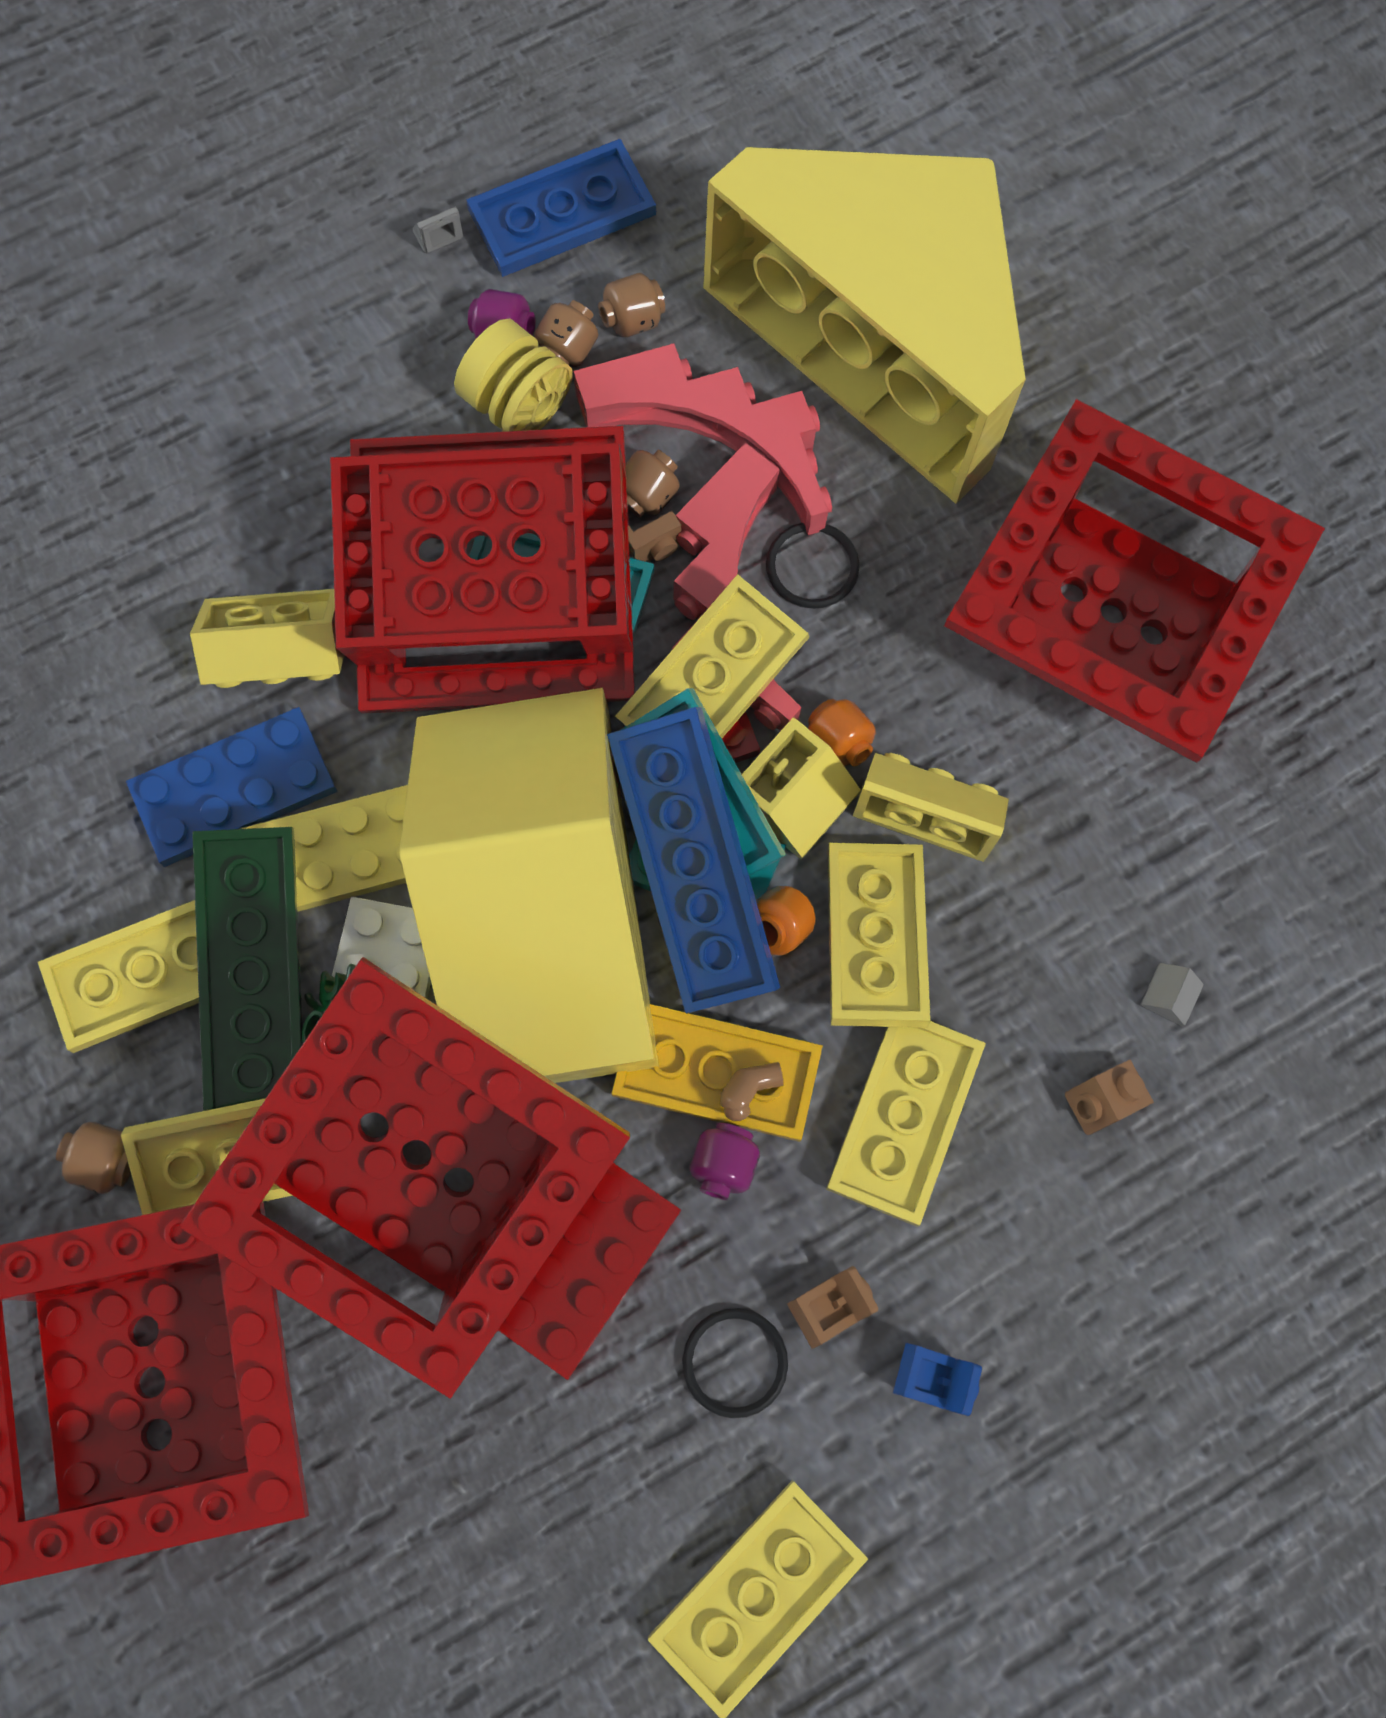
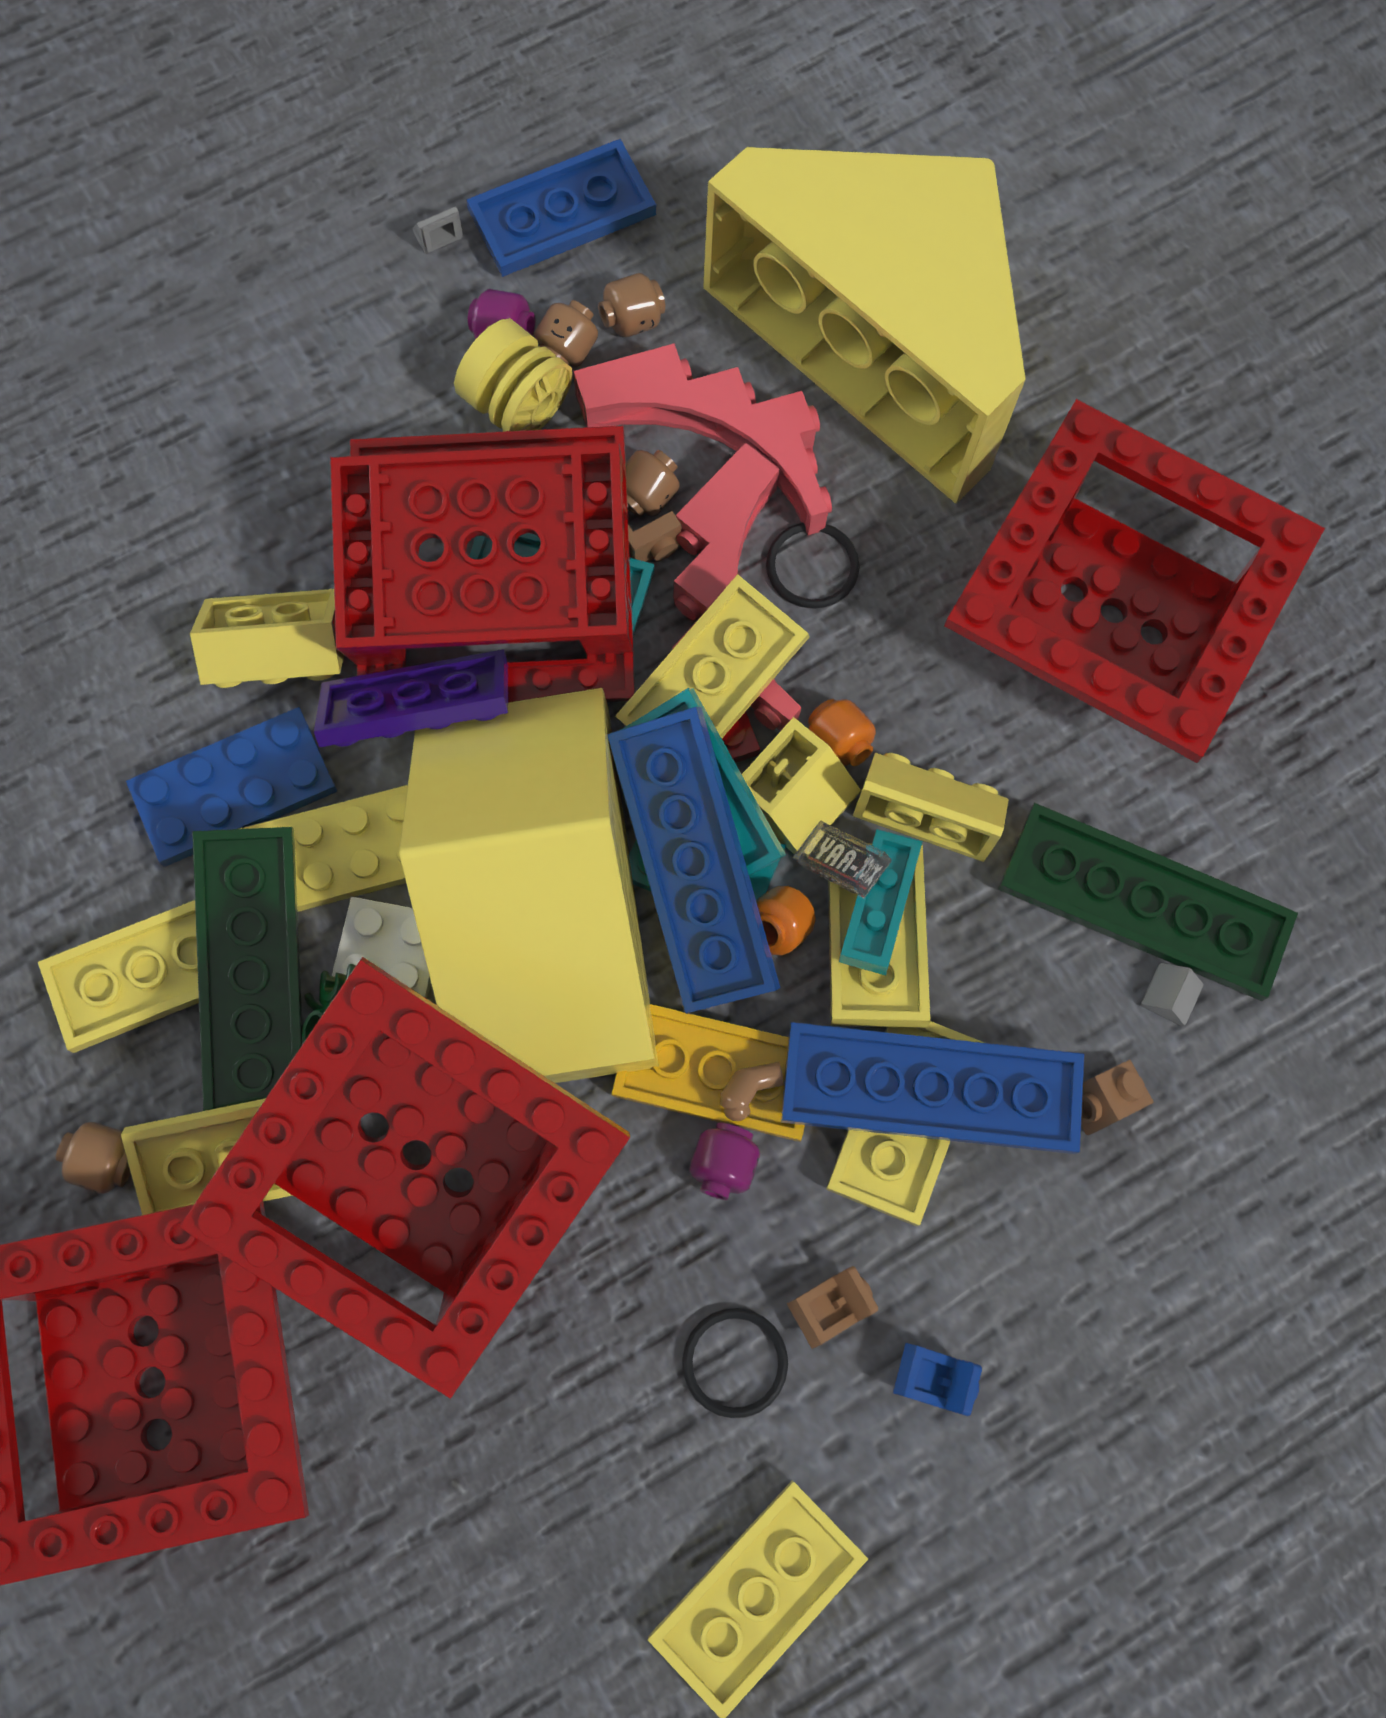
(412, 699): none -> dark purple plate
(589, 1271): red plate -> none
(842, 859): none -> clear tile
(879, 915): none -> teal plate
(933, 1088): none -> blue plate
(1149, 901): none -> dark green plate

